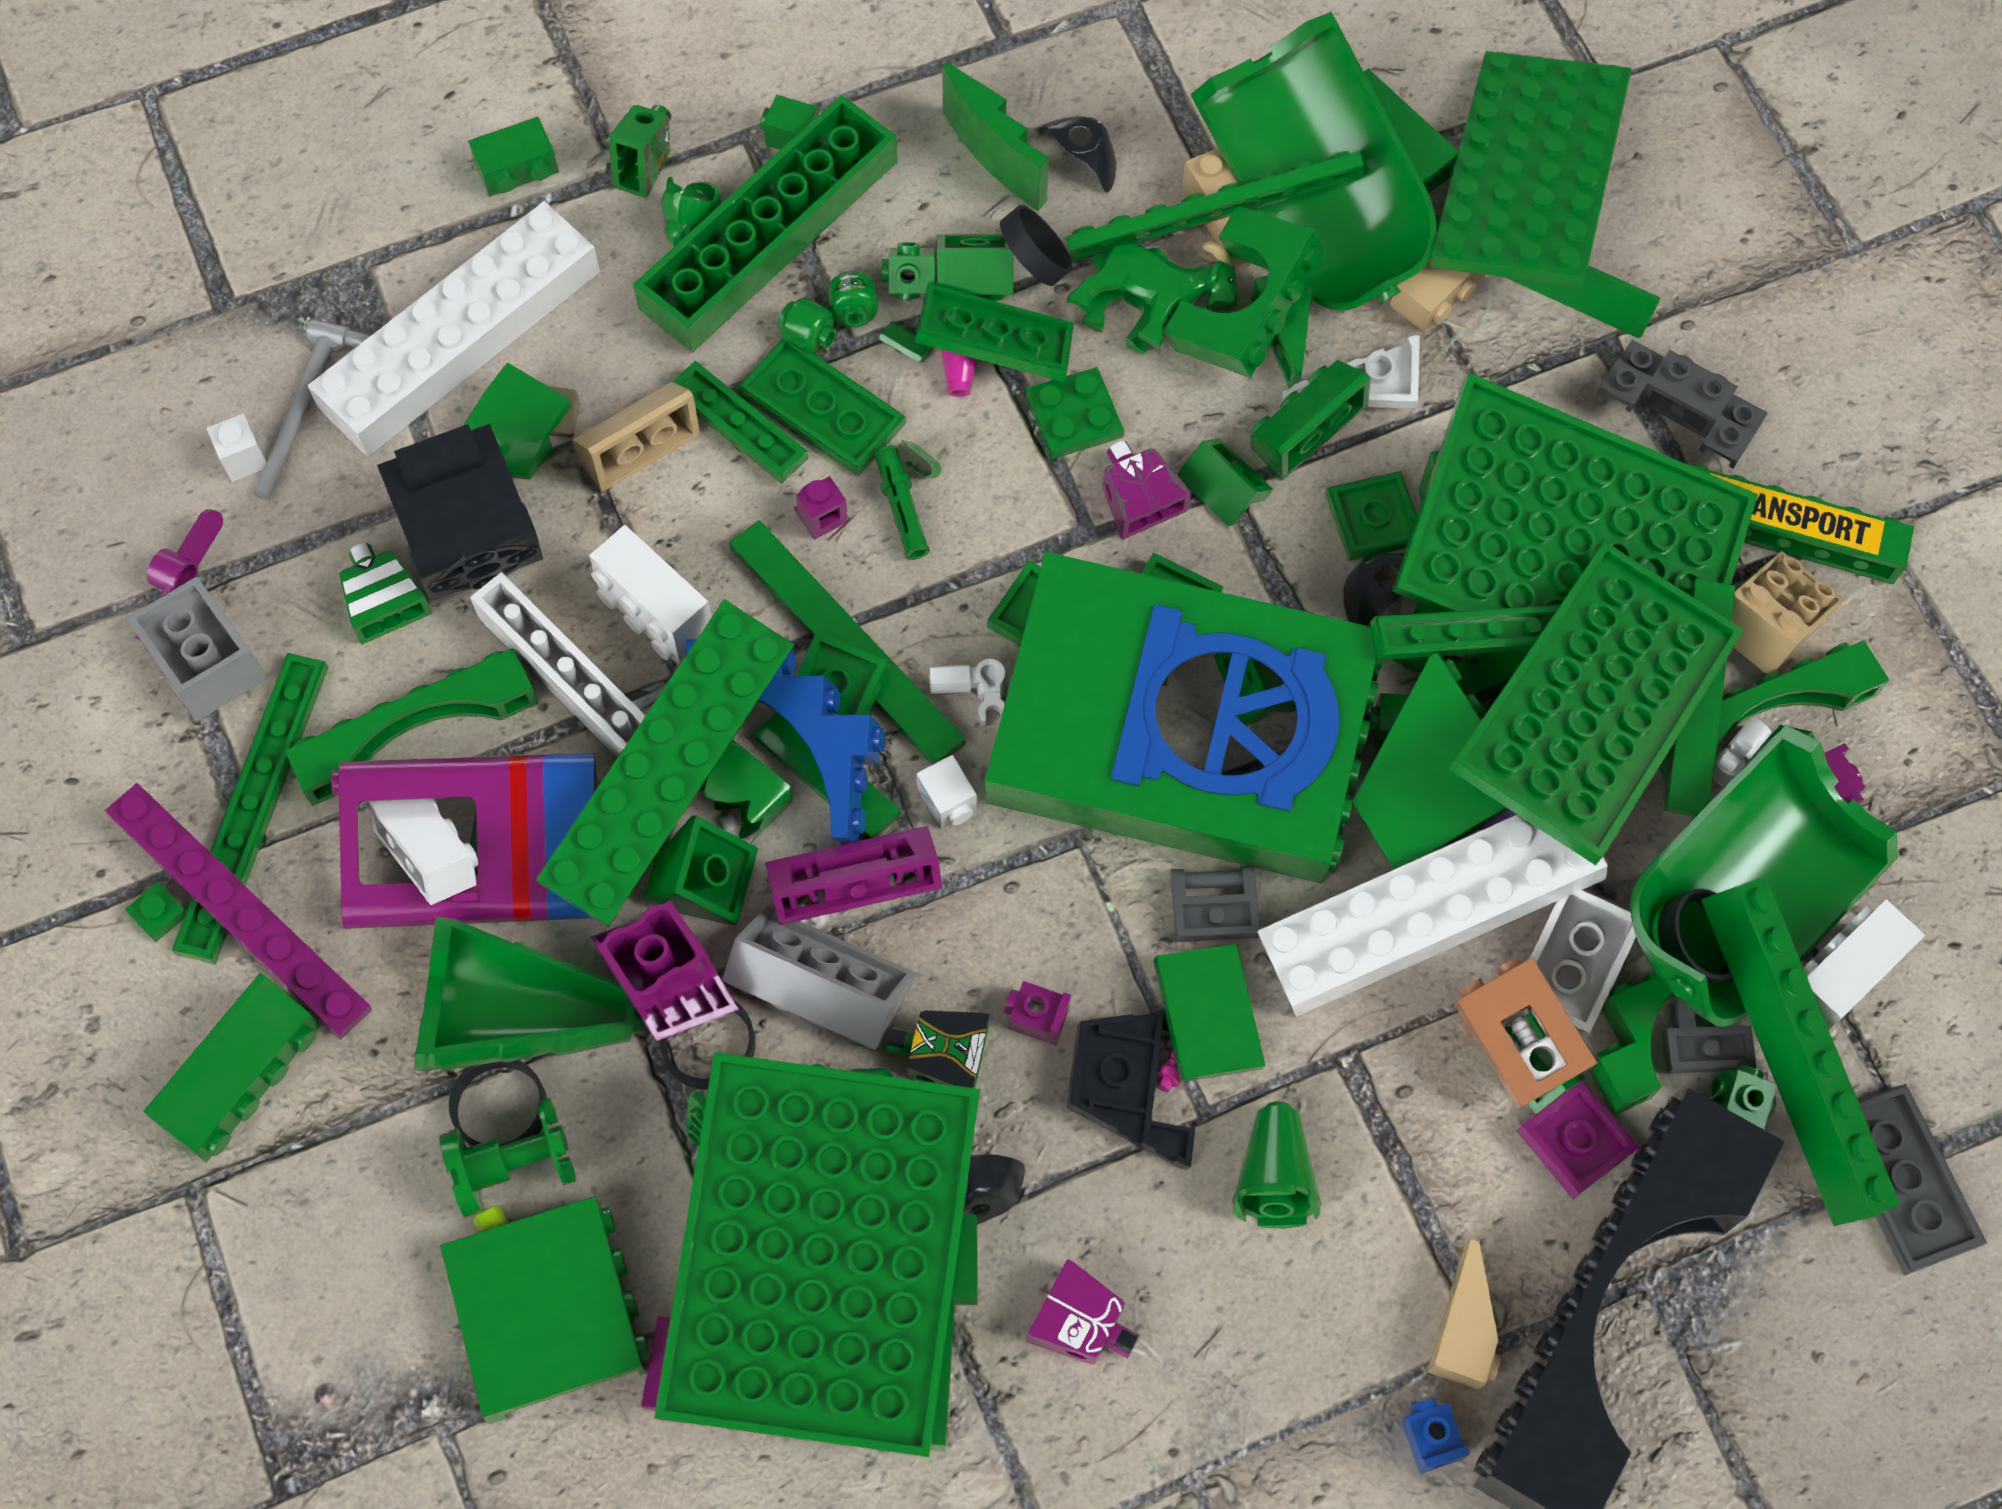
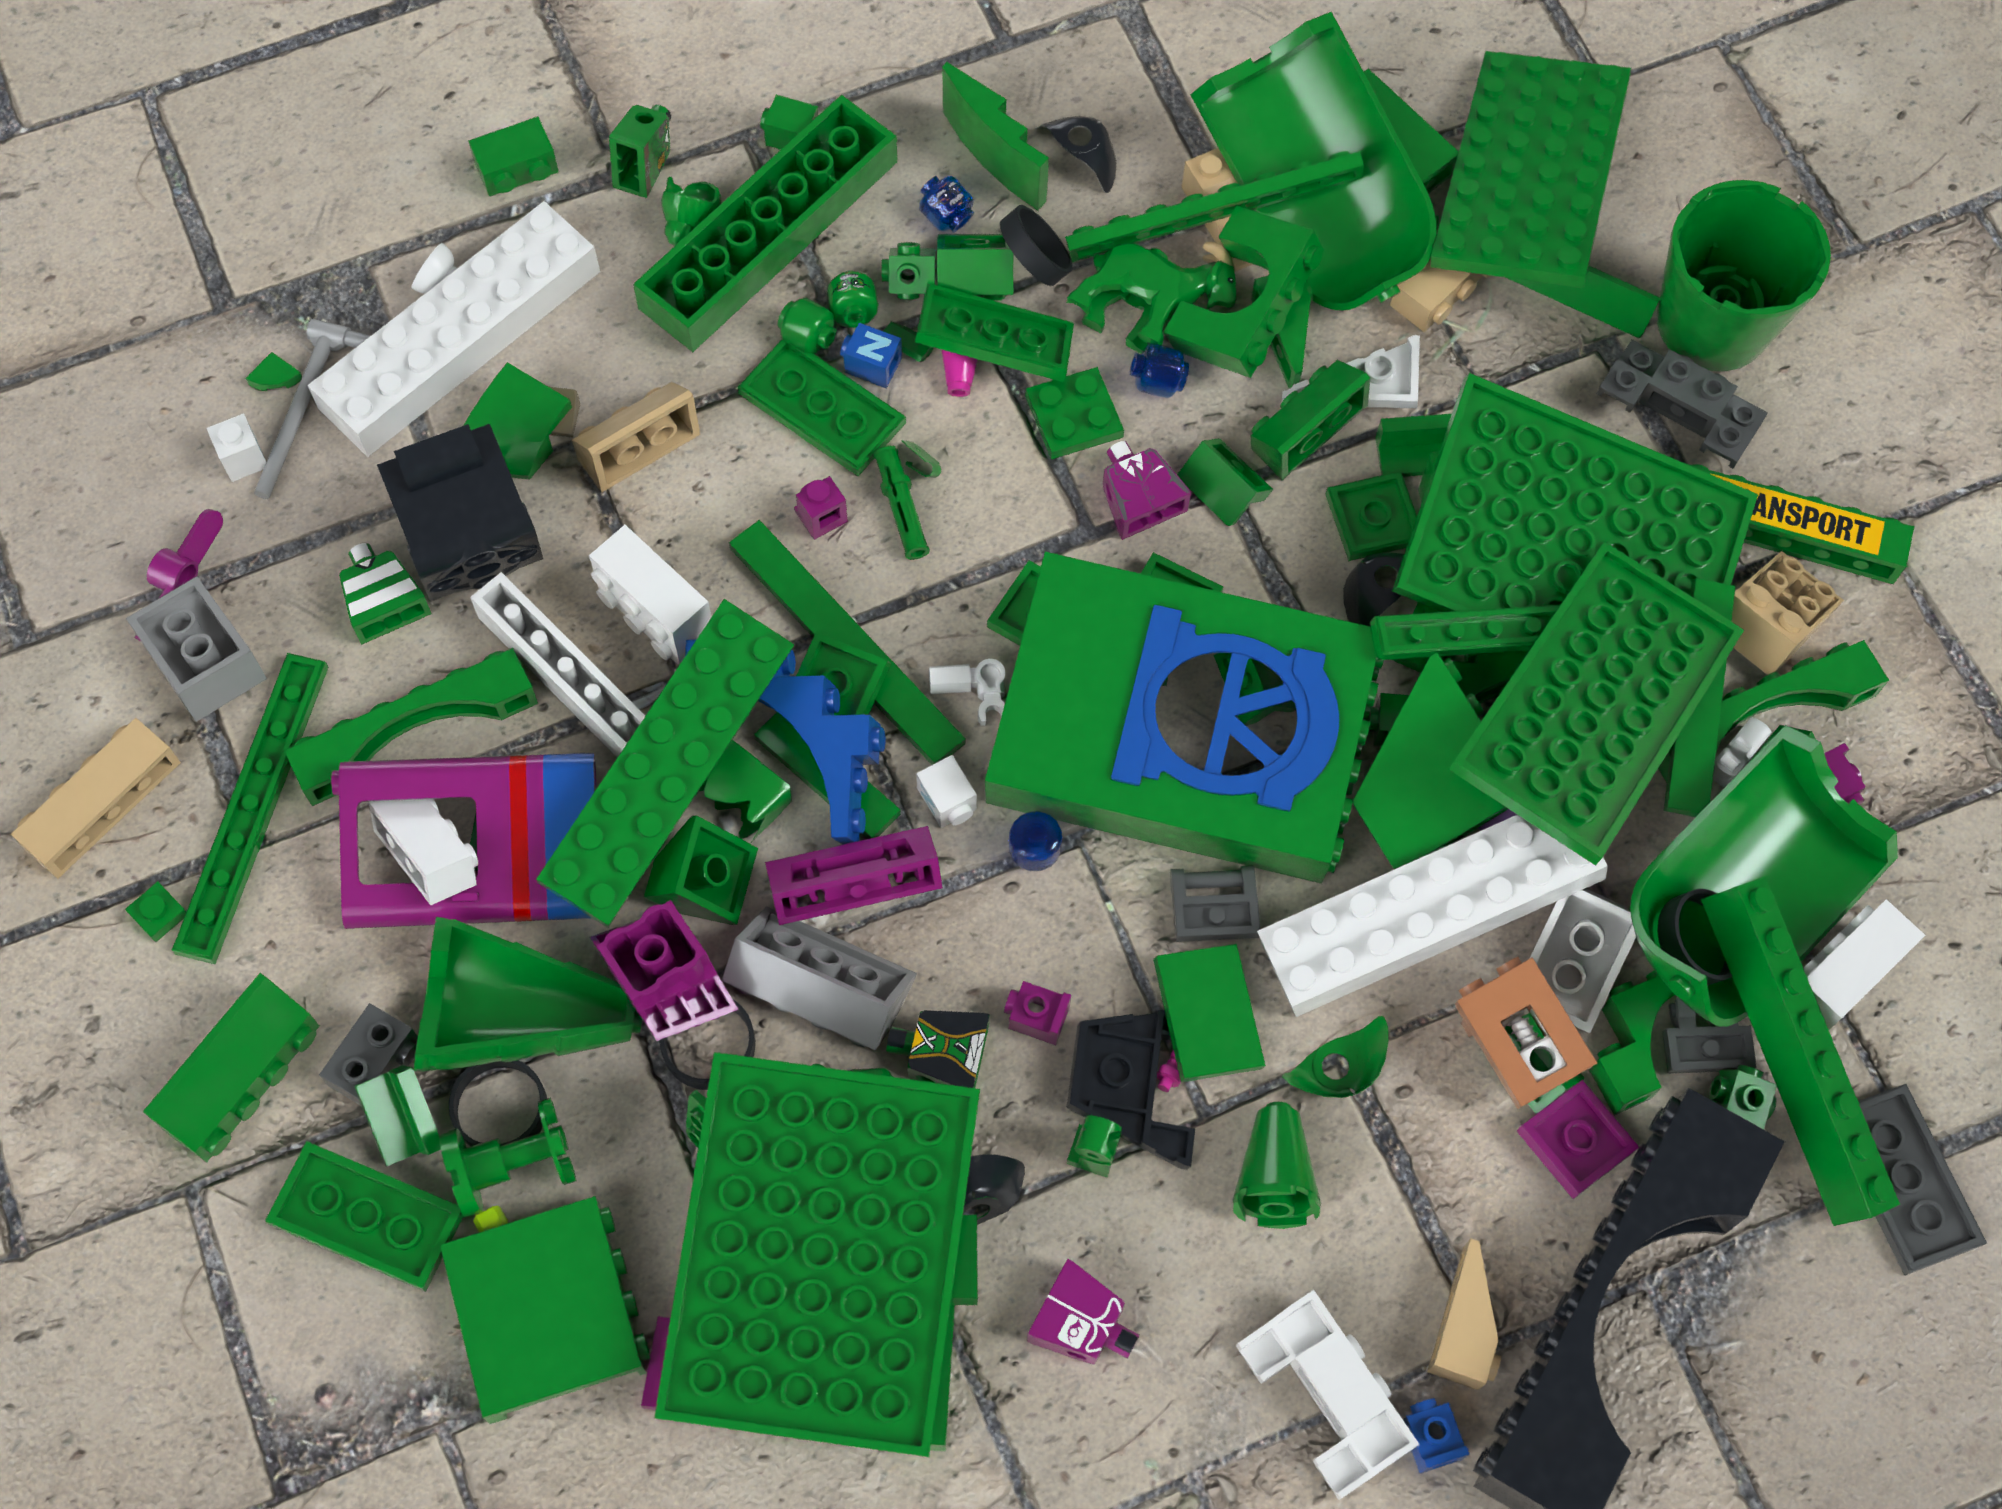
(95, 797): none -> tan brick
(238, 911): magenta plate -> none
(273, 374): none -> green tile
(365, 1216): none -> green plate
(369, 1049): none -> dark grey brick
(398, 1115): none -> panel
(435, 269): none -> white piece
(742, 423): green plate -> none
(871, 355): none -> blue brick
(946, 203): none -> clear blue head
(1035, 841): none -> clear blue head
(1095, 1145): none -> green leg
(1159, 370): none -> clear blue head
(1339, 1384): none -> white bracket
(1364, 1052): none -> green piece
(1408, 441): none -> green panel
(1738, 272): none -> green cone

